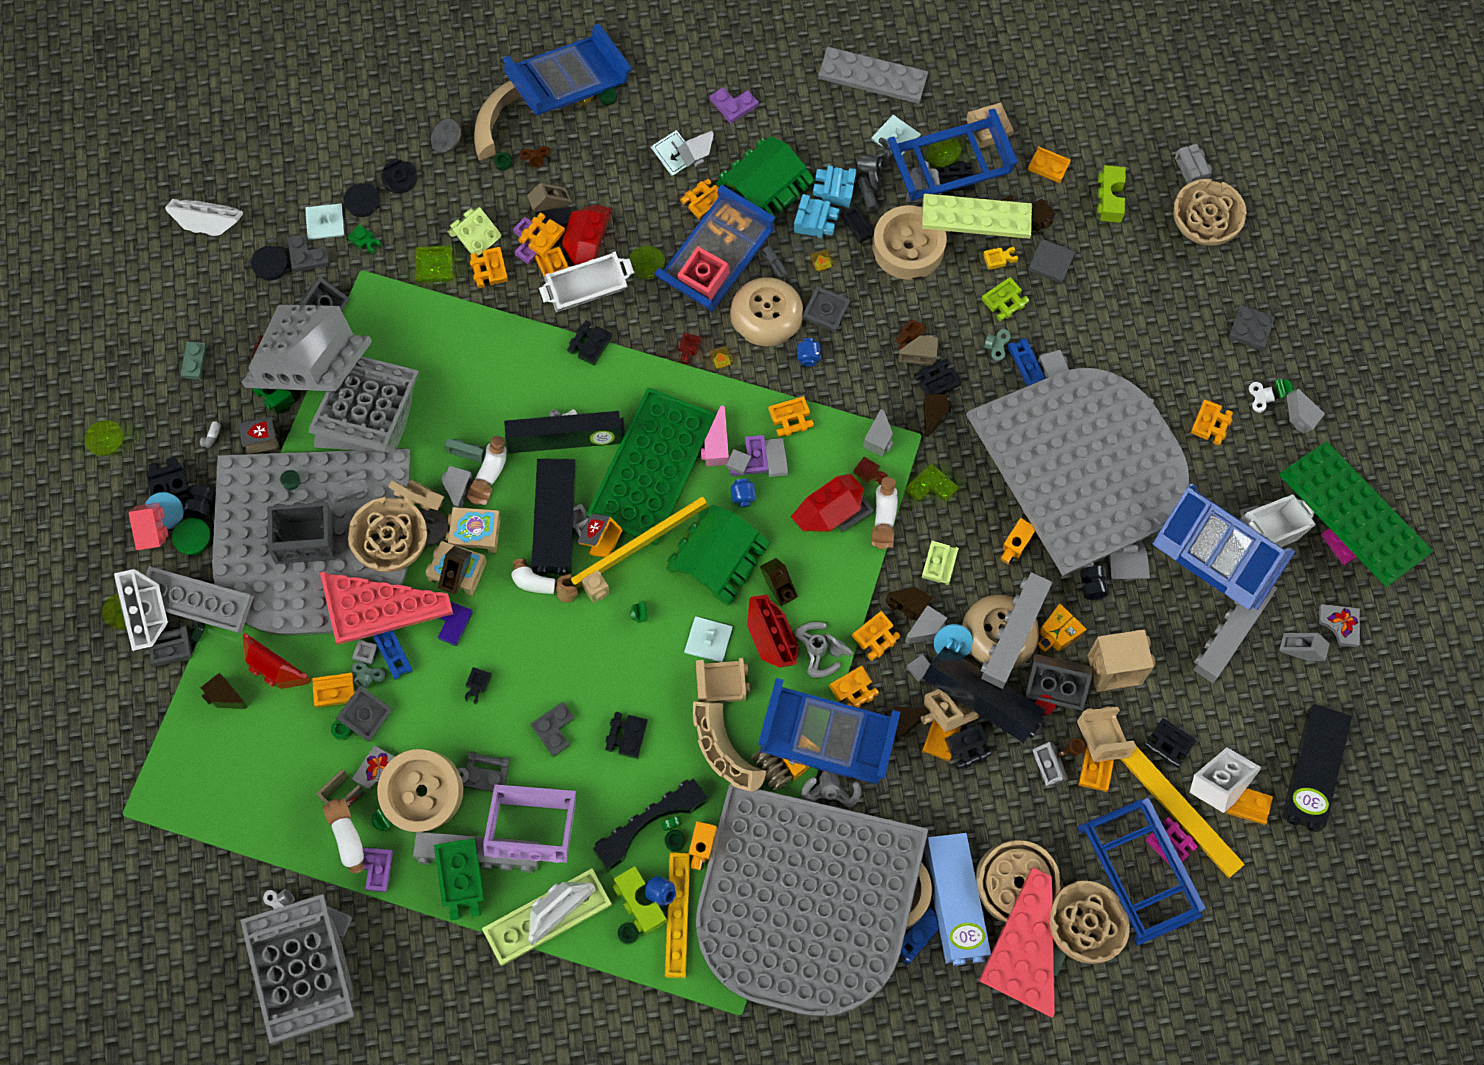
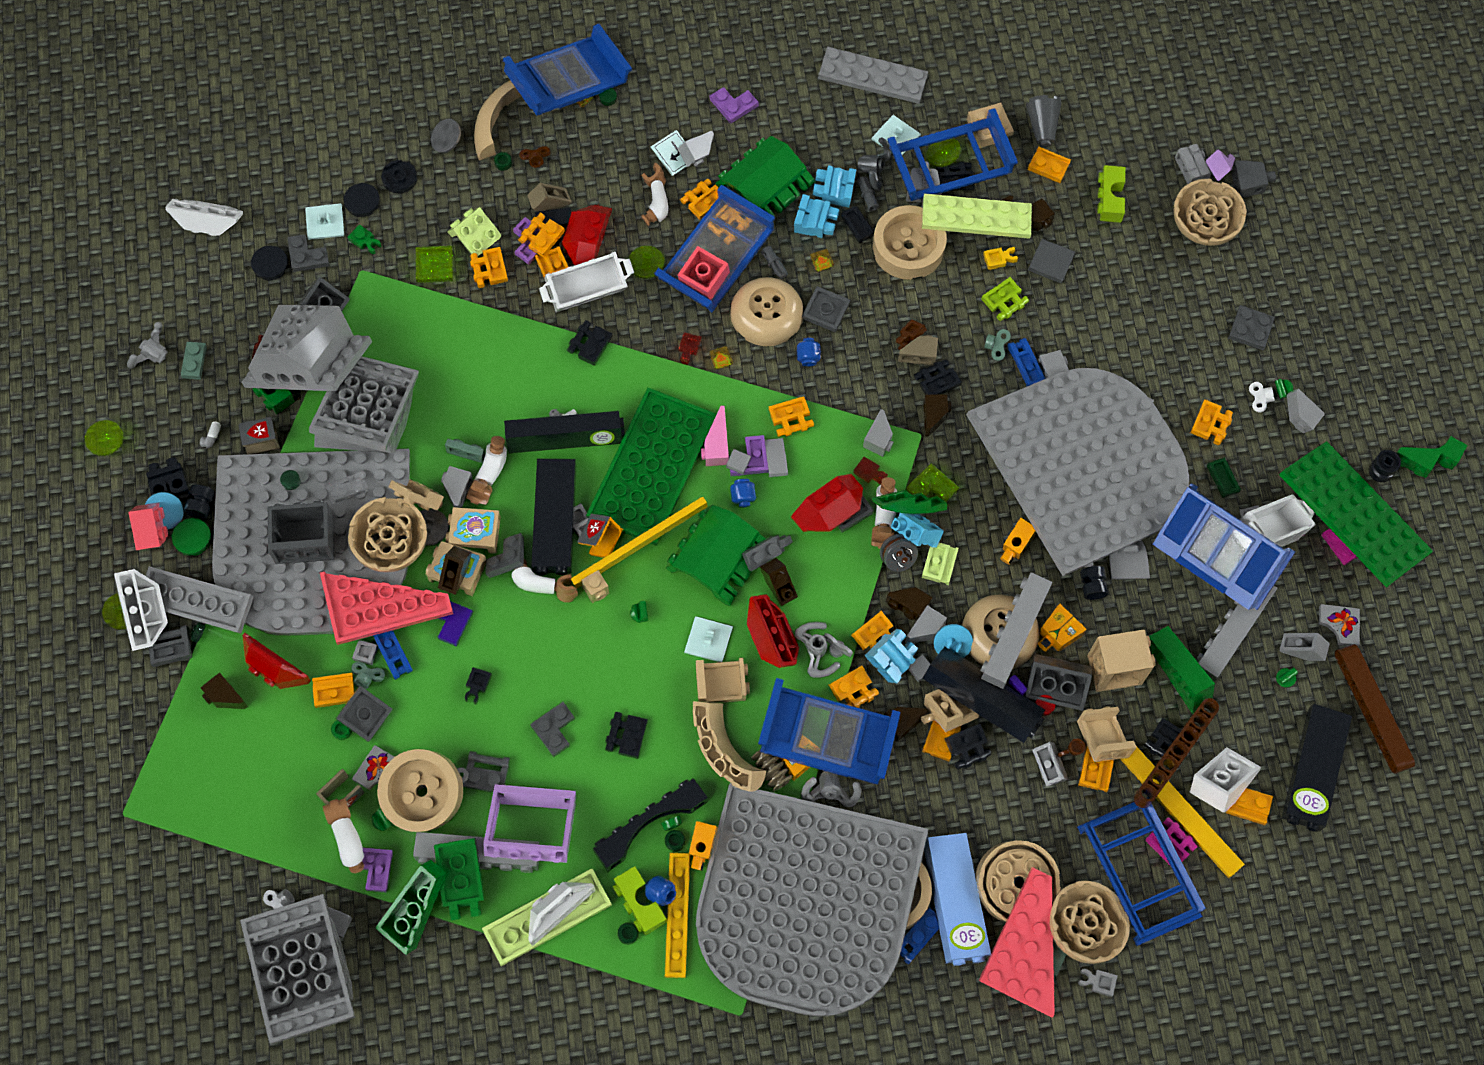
(150, 349): none -> light grey piece
(411, 909): none -> green wedge
(510, 558): none -> dark grey plate
(659, 204): none -> piece
(765, 551): none -> dark grey hinge
(891, 656): none -> medium azure hips
(898, 553): none -> dark grey head
(912, 504): none -> green slope
(917, 529): none -> medium azure hips
(1015, 683): none -> dark purple tile
(1044, 118): none -> dark grey cone
(1102, 982): none -> light grey plate
(1173, 760): none -> reddish brown beam
(1181, 668): none -> green wedge
(1220, 164): none -> lavender slope
(1223, 477): none -> dark green tile
(1250, 177): none -> dark grey torso
(1286, 677): none -> green plate
(1374, 708): none -> reddish brown beam
(1384, 466): none -> black wheel
(1424, 459): none -> green arch

